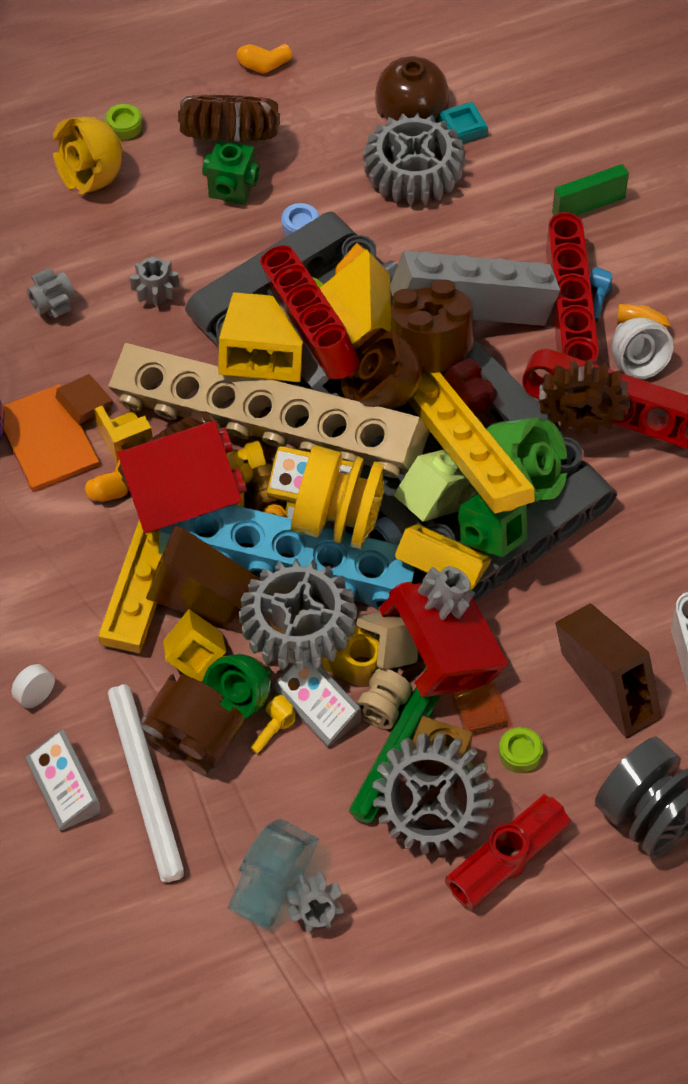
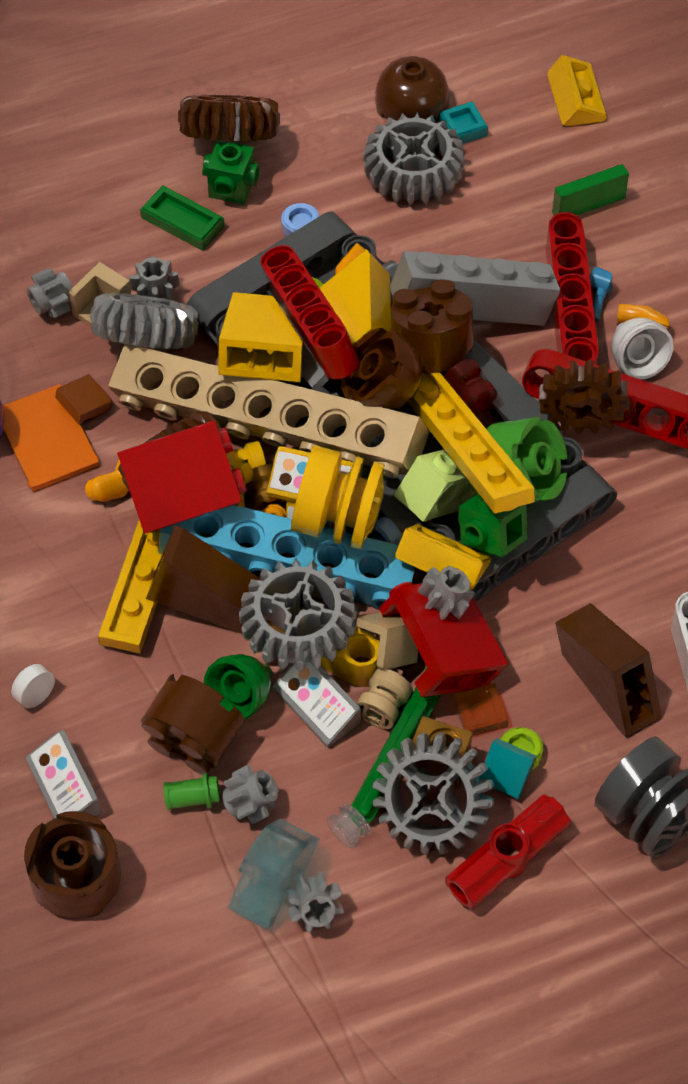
(73, 865): none -> reddish brown brick
(87, 153): yellow cylinder -> none
(95, 283): none -> tan panel
(122, 431): yellow panel -> none
(125, 121): lime tile -> none
(144, 321): none -> light grey gear
(146, 784): white axle -> none
(182, 217): none -> green tile
(192, 792): none -> bright green pin
(193, 645): yellow panel -> none
(250, 794): none -> light grey gear
(263, 60): light orange arm -> none
(282, 717): yellow hand -> none
(348, 825): none -> clear bush
(508, 767): none -> teal tile
(576, 92): none -> yellow slope

